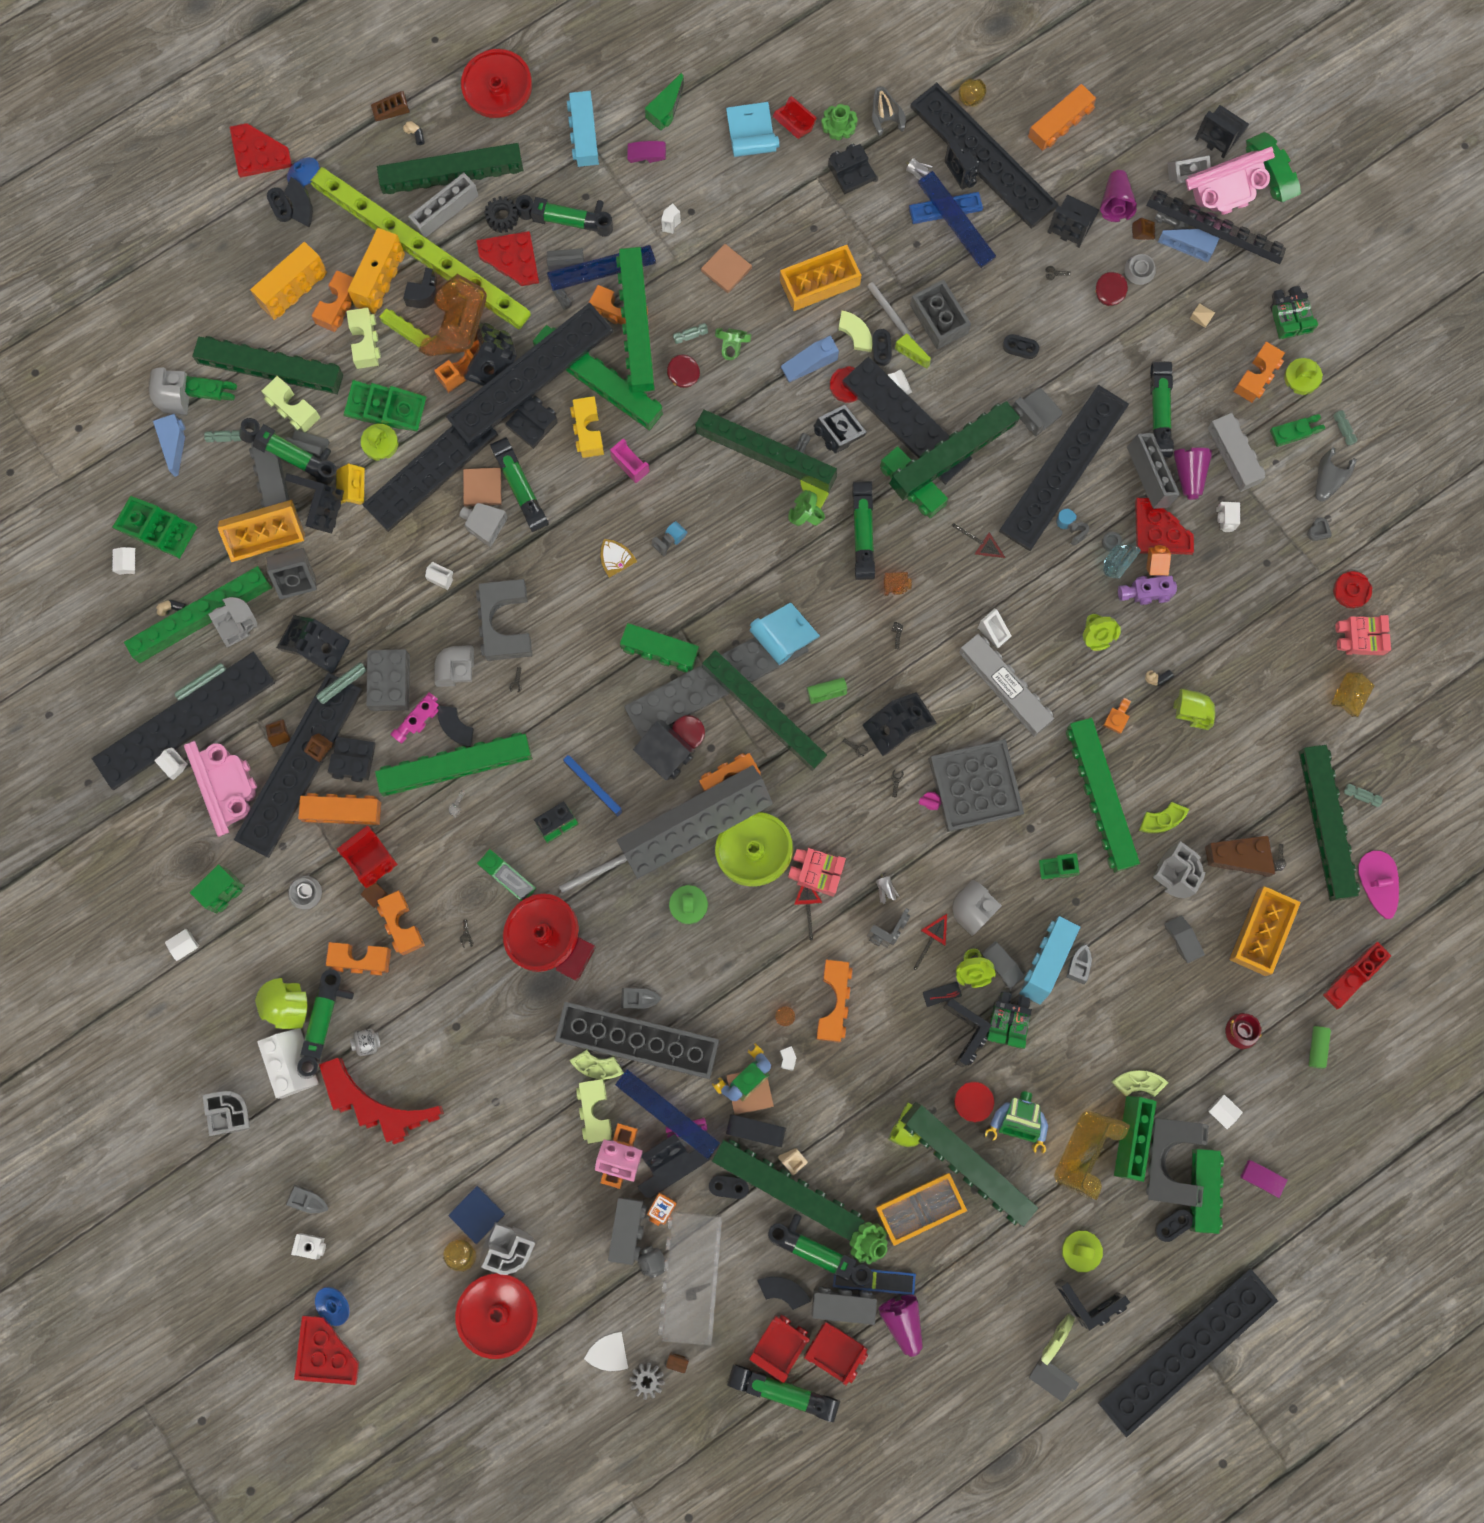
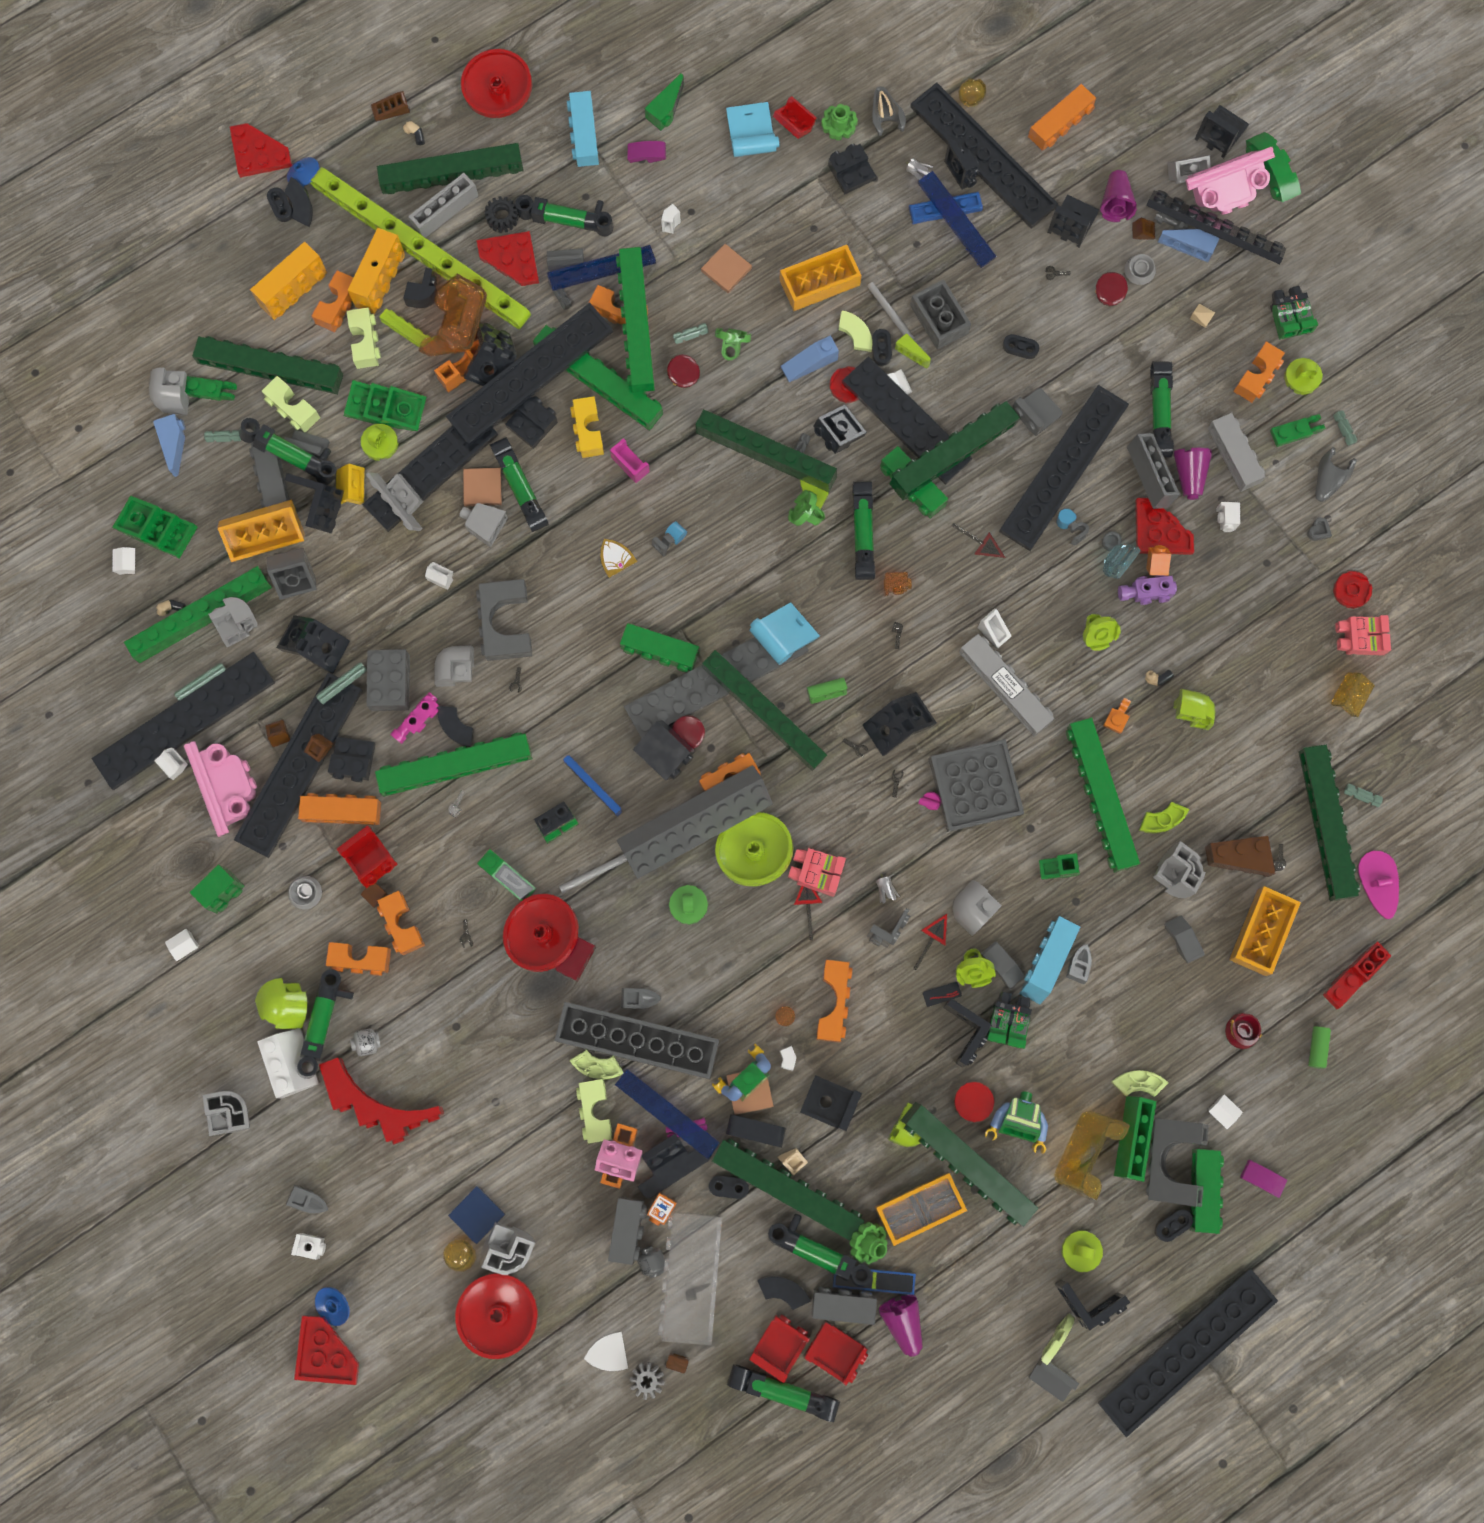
(400, 497): none -> light grey bracket
(842, 1106): none -> black bracket

